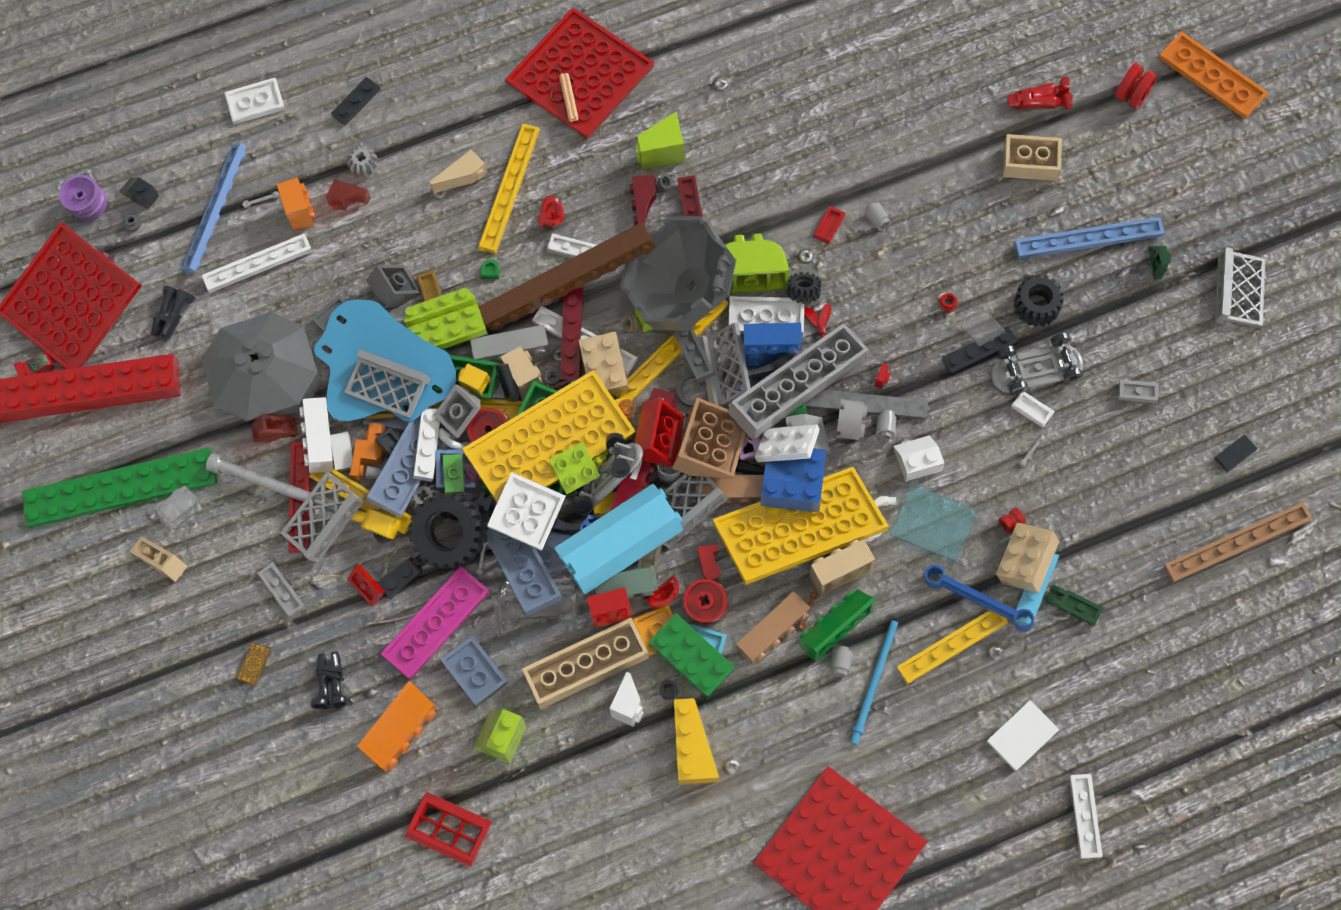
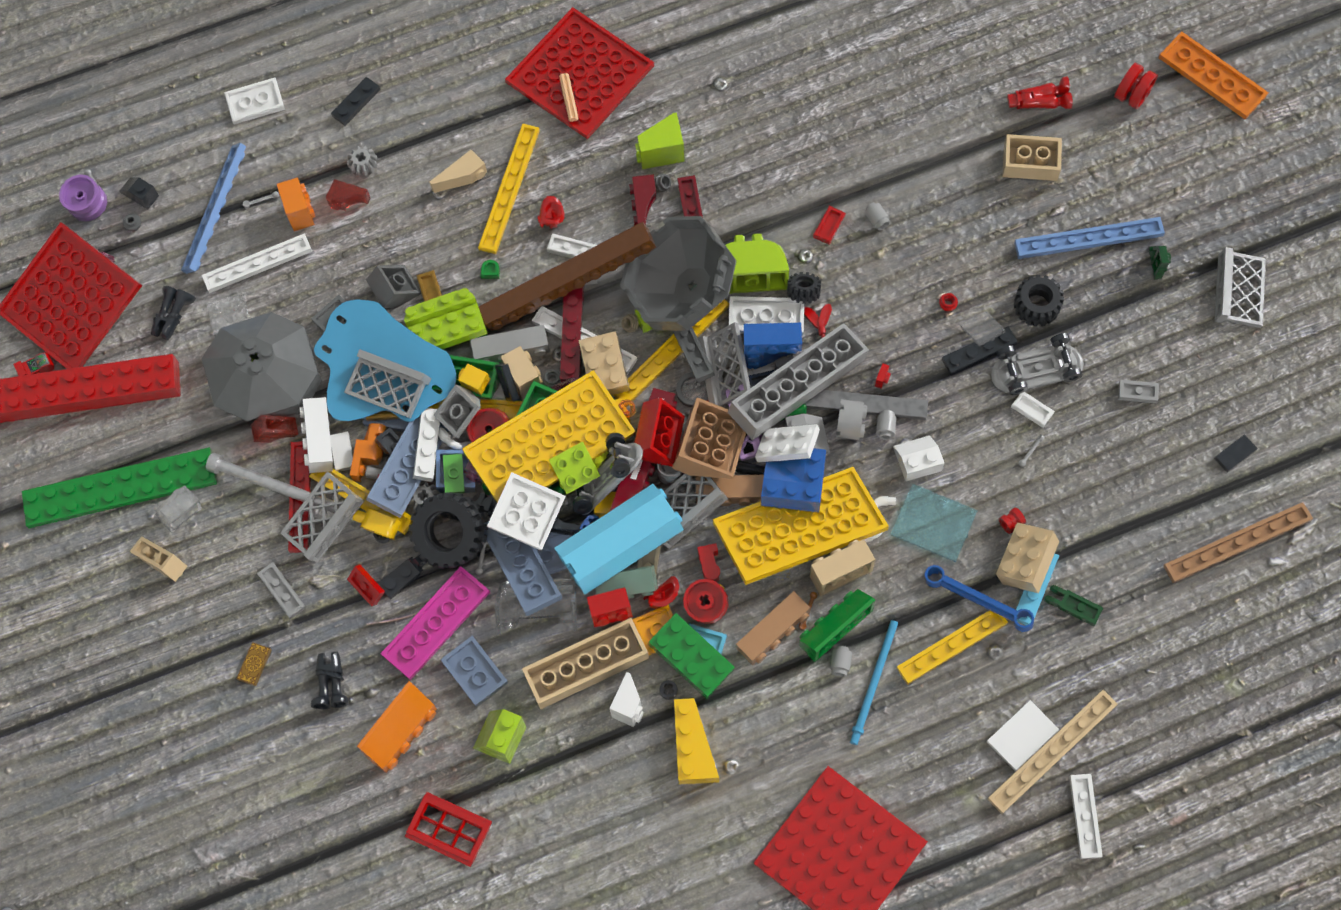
(1052, 752): none -> tan plate

